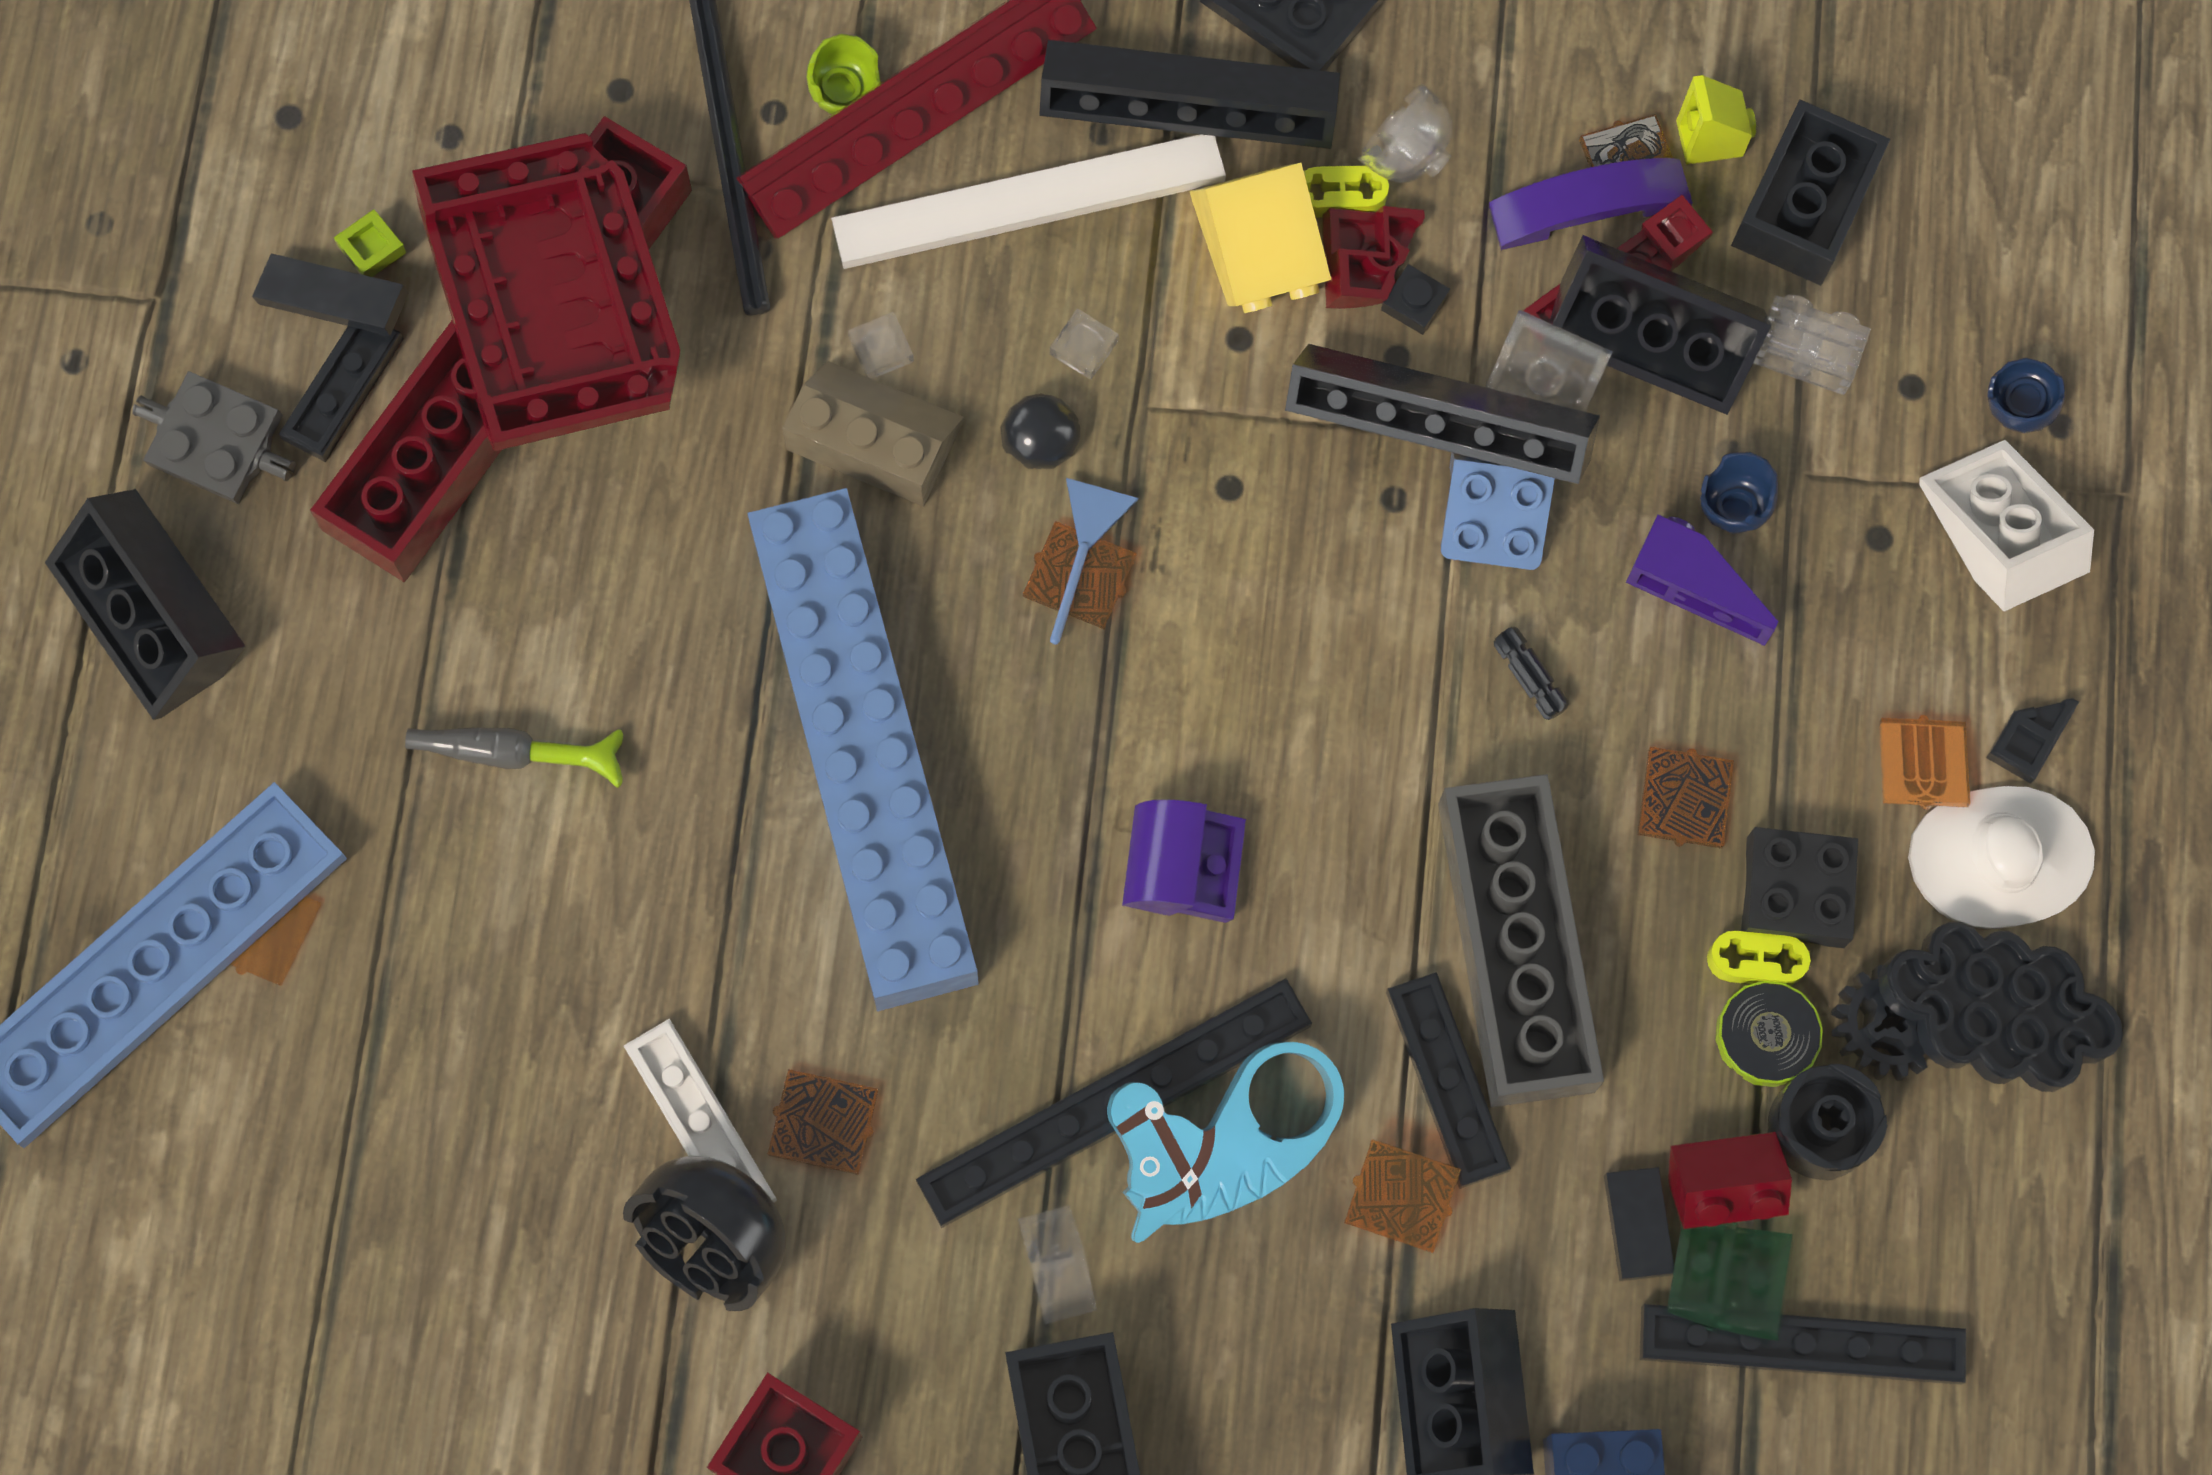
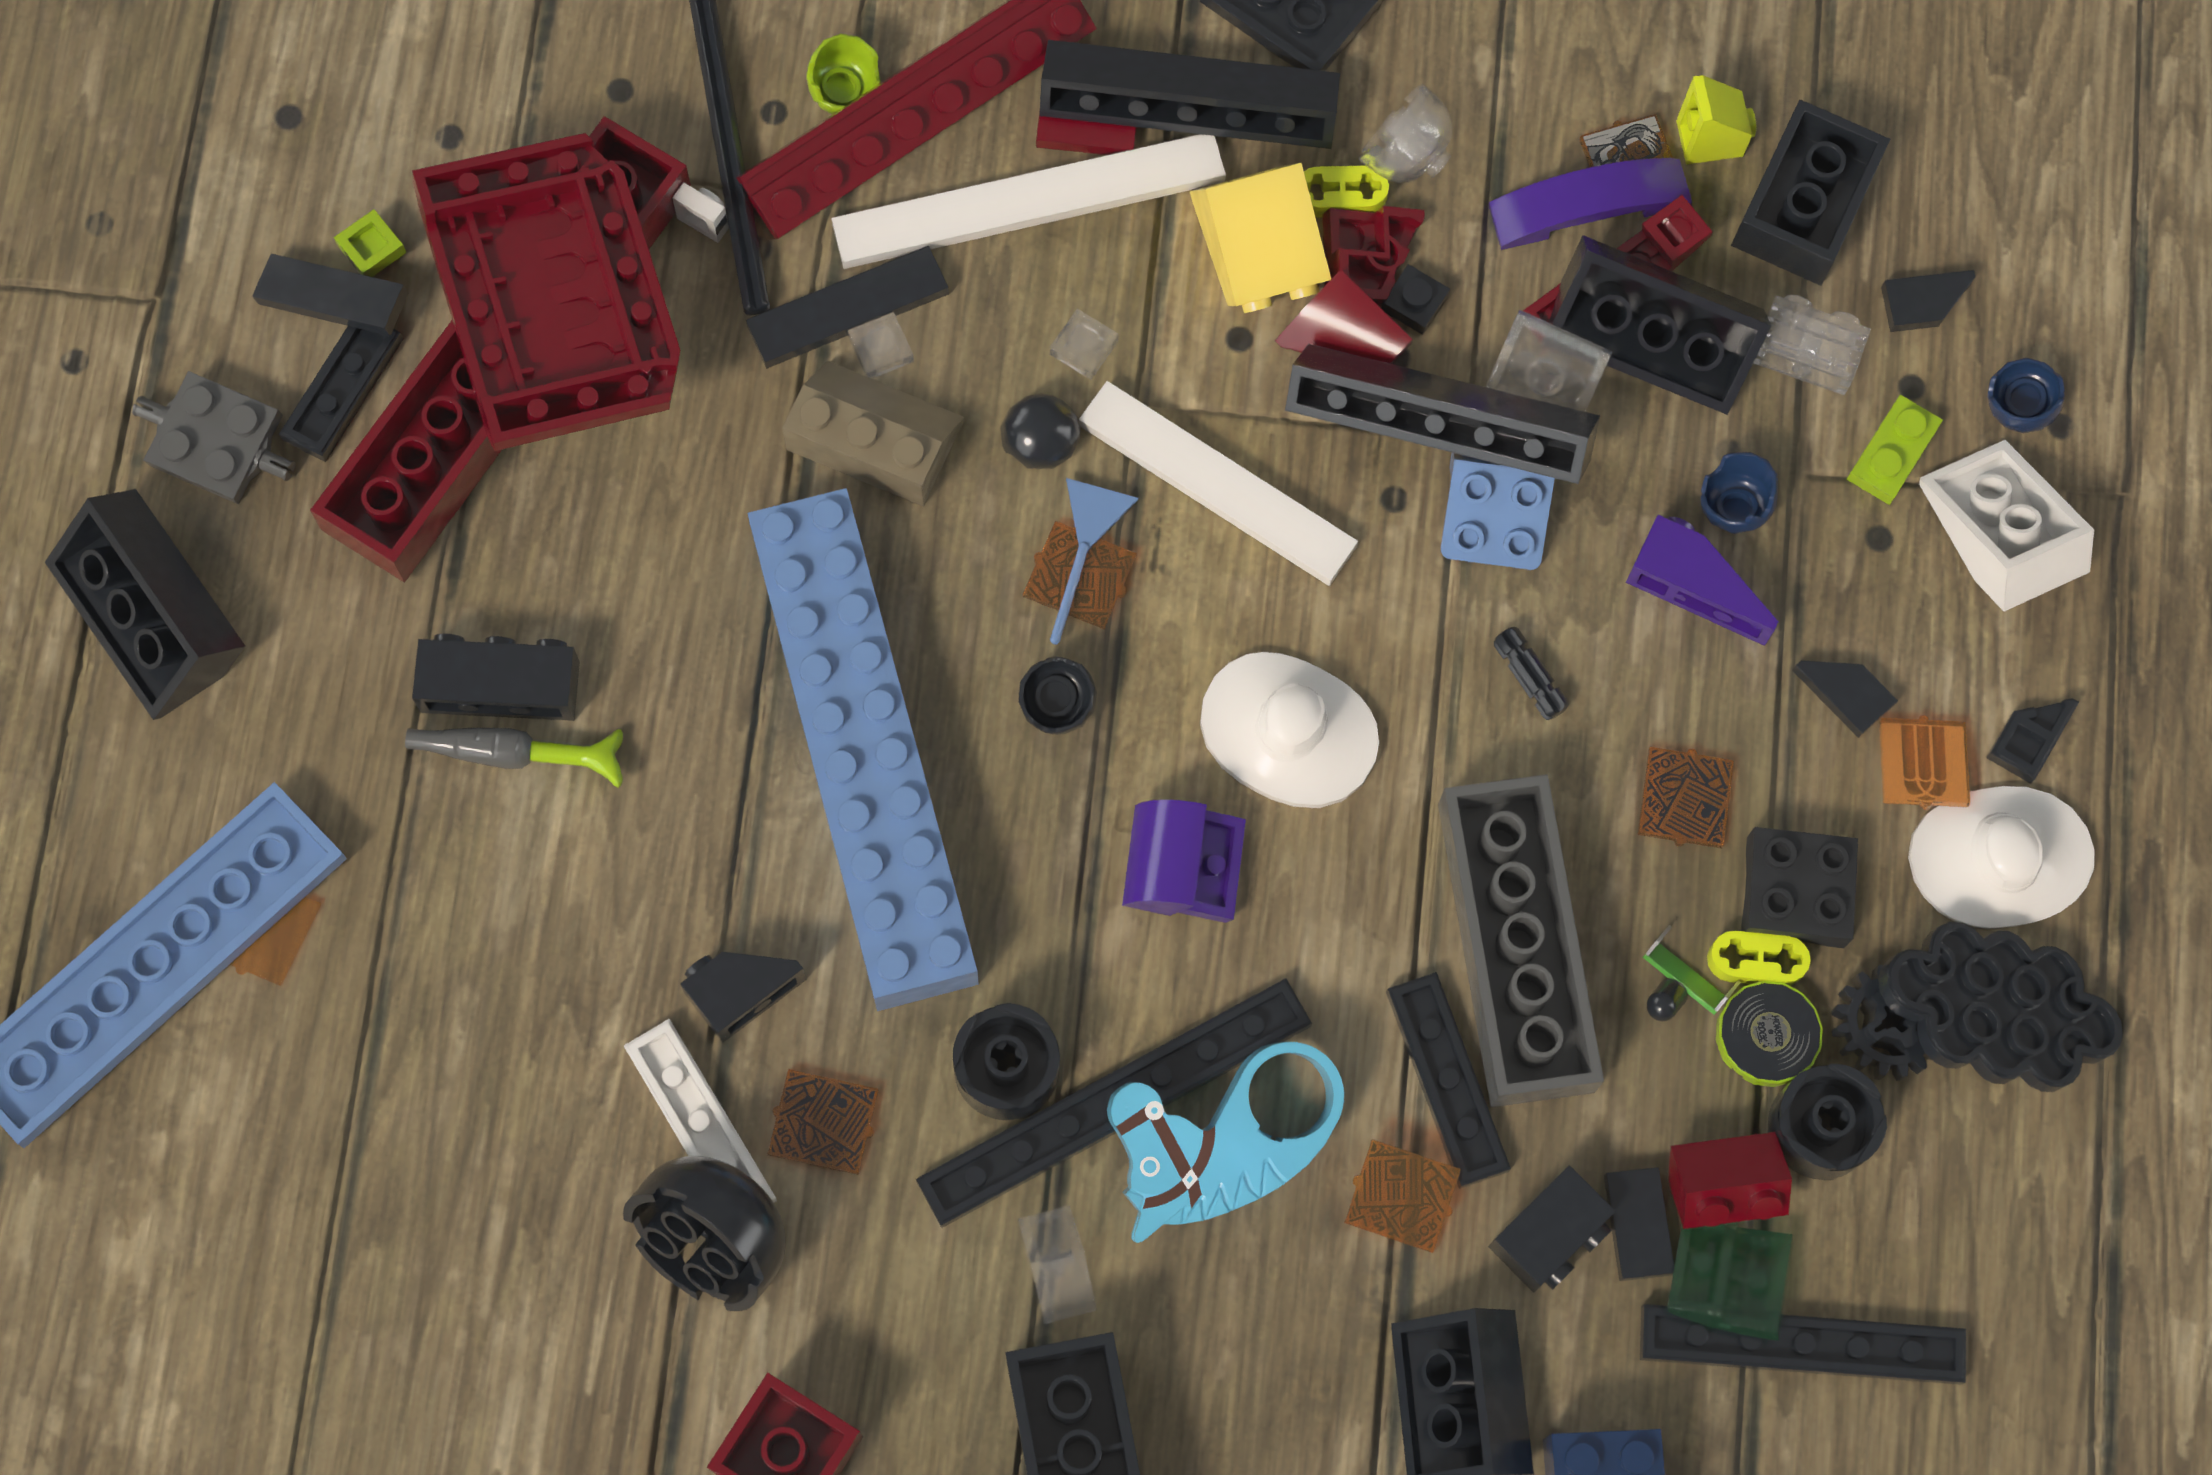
(496, 678): none -> black brick
(701, 211): none -> white plate
(738, 988): none -> black slope
(845, 305): none -> black tile
(992, 1036): none -> black brick
(1057, 695): none -> black hair
(1084, 136): none -> dark red tile
(1218, 483): none -> white tile
(1289, 730): none -> white hat
(1346, 321): none -> dark red slope
(1552, 1230): none -> black brick
(1673, 992): none -> piece
(1848, 692): none -> black tile
(1894, 449): none -> lime plate
(1923, 300): none -> black tile

